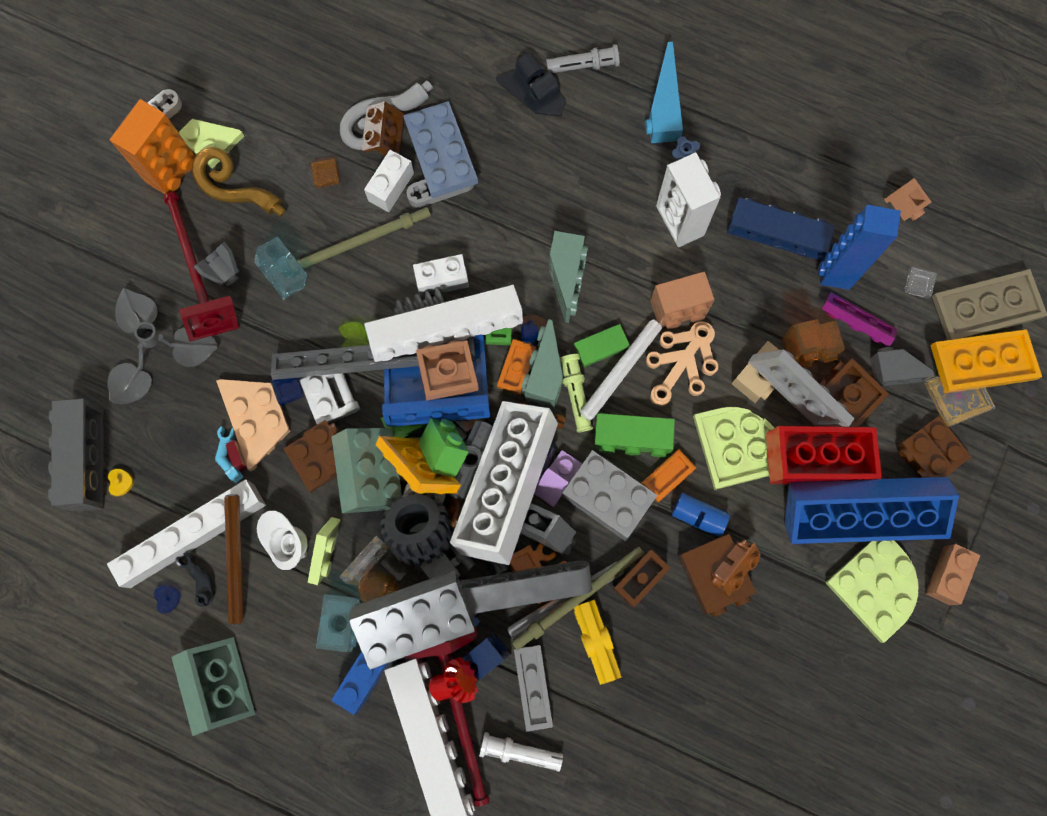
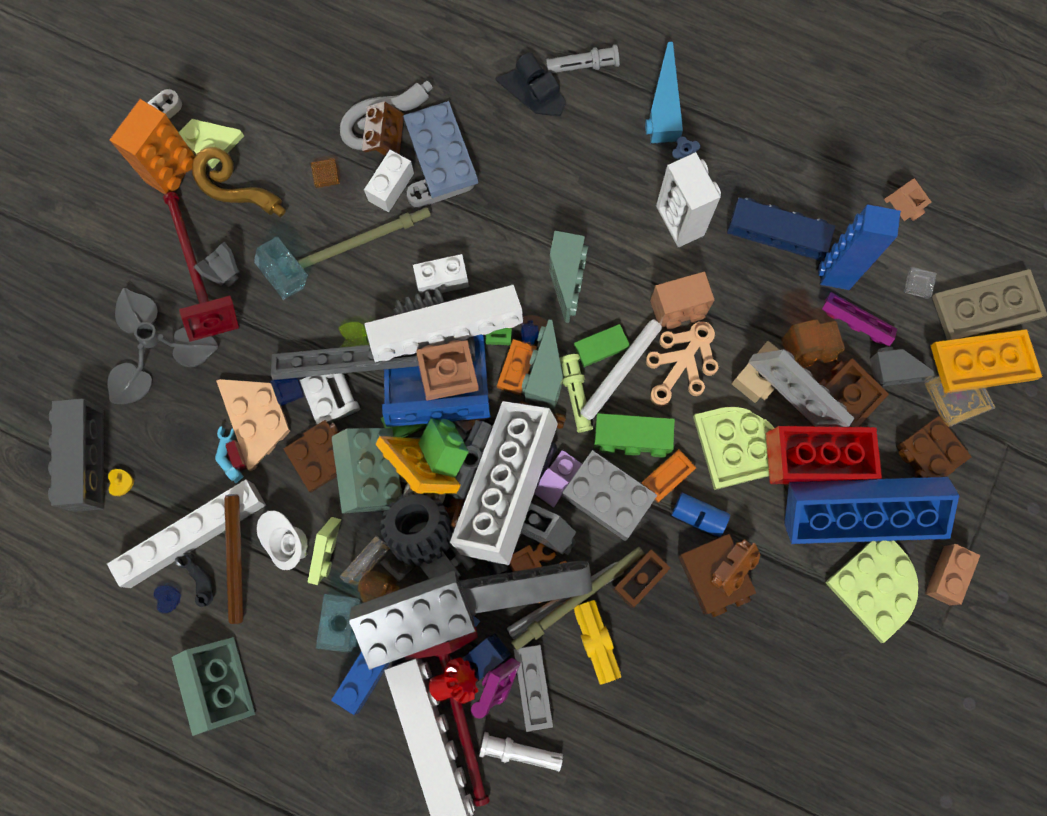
(497, 687): none -> magenta plate

